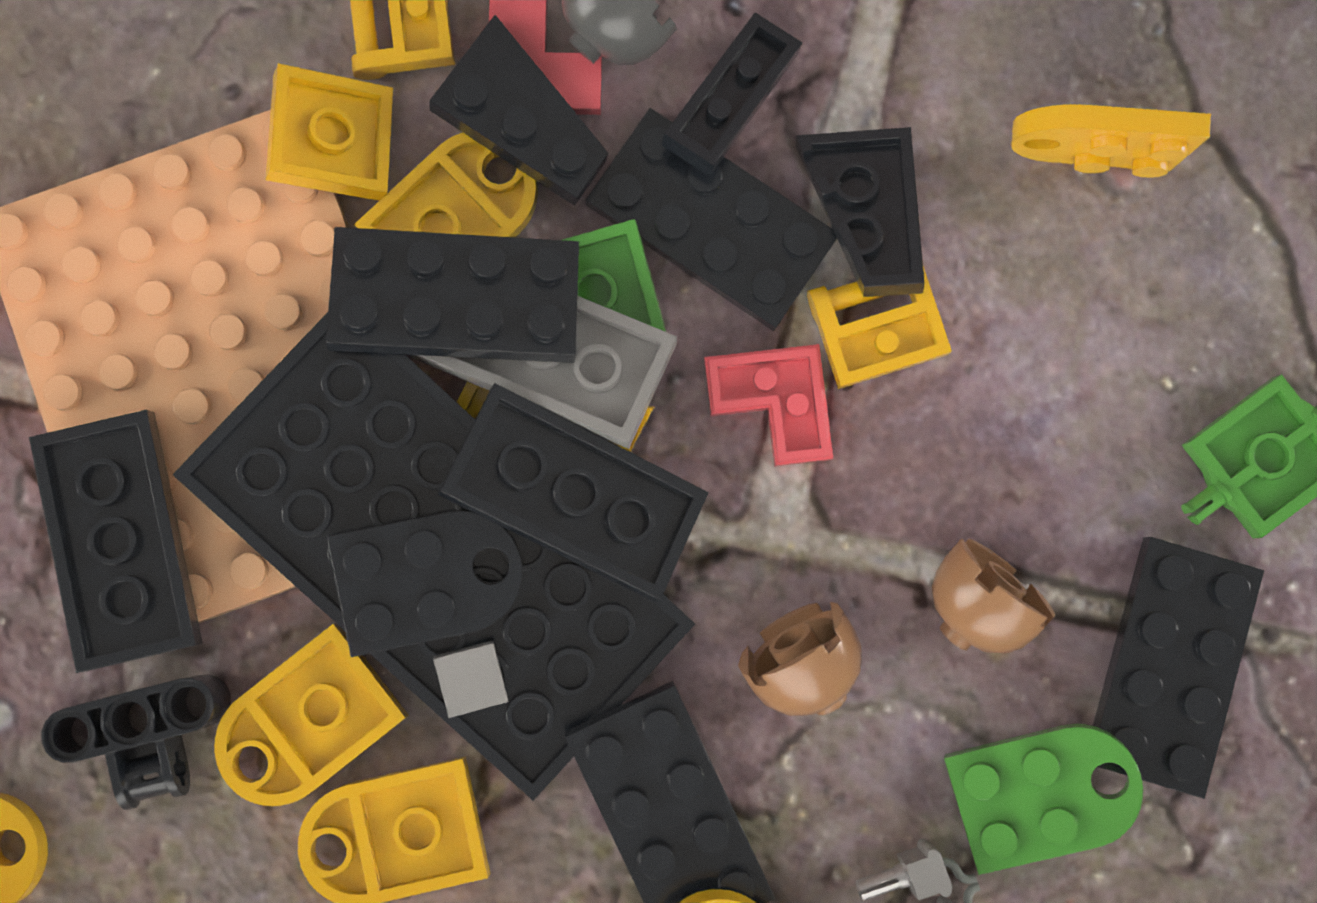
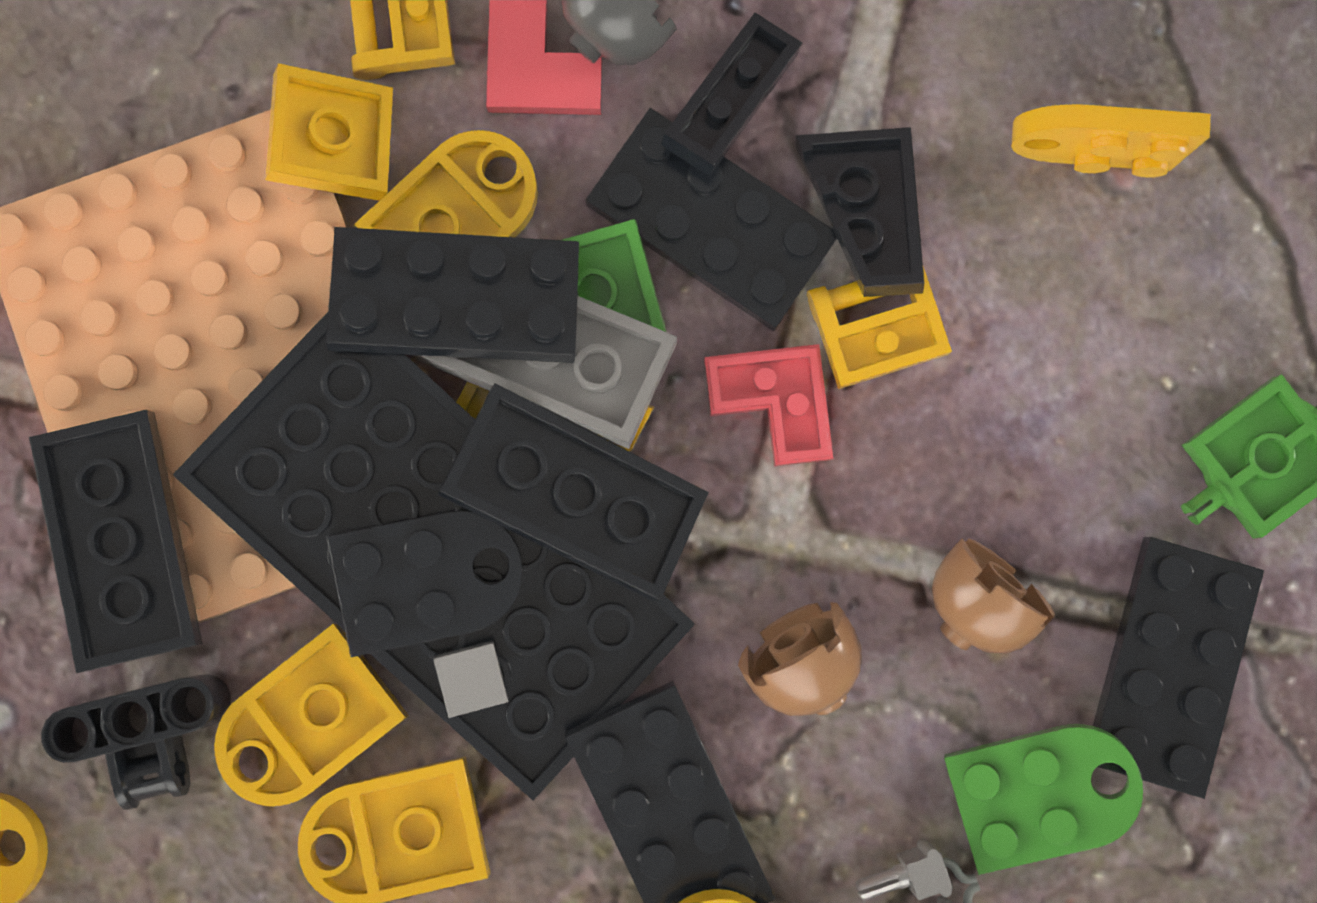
(519, 115): black wing -> none

